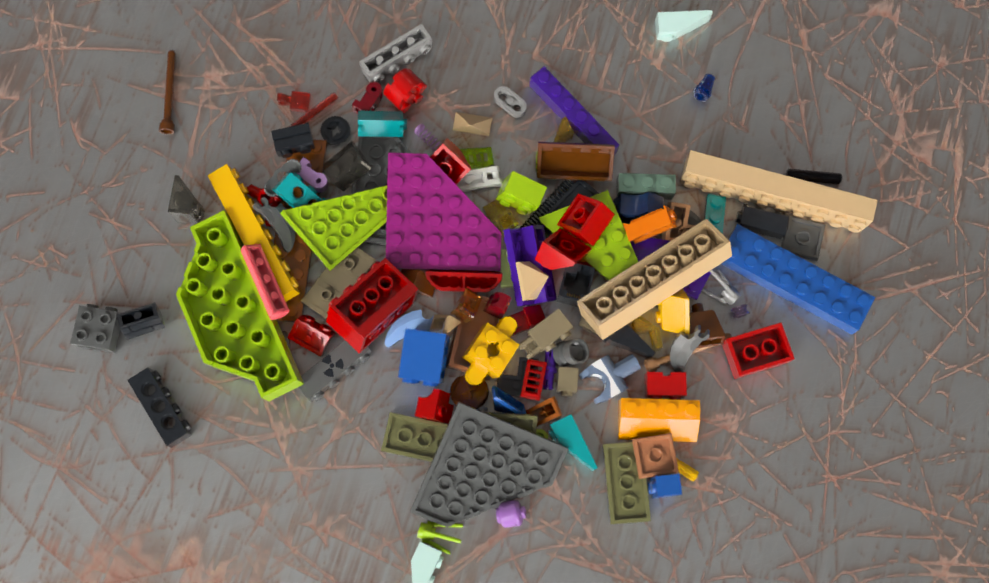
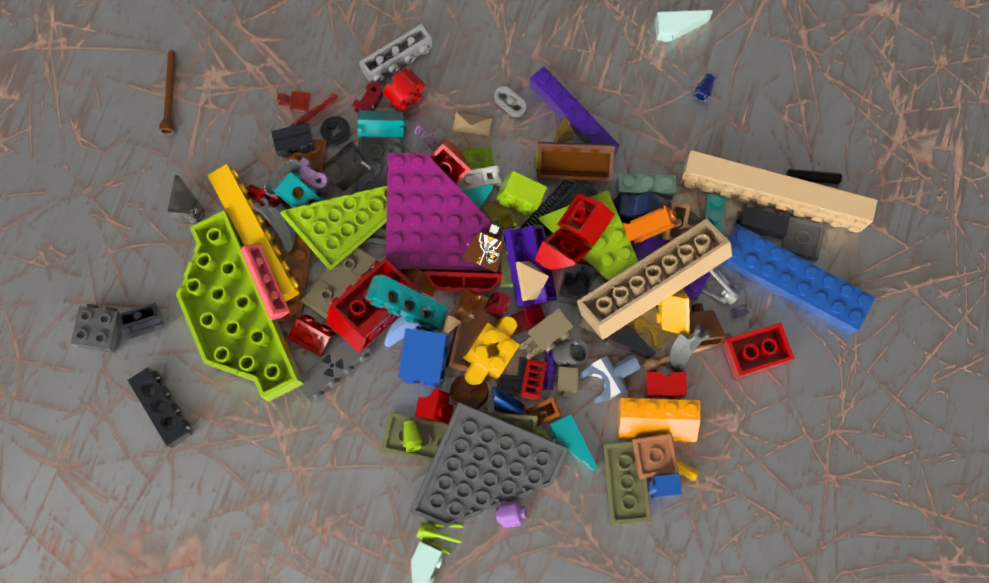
(411, 437): none -> lime cone
(433, 311): none -> teal brick
(479, 195): none -> teal slope
(485, 249): none -> reddish brown torso

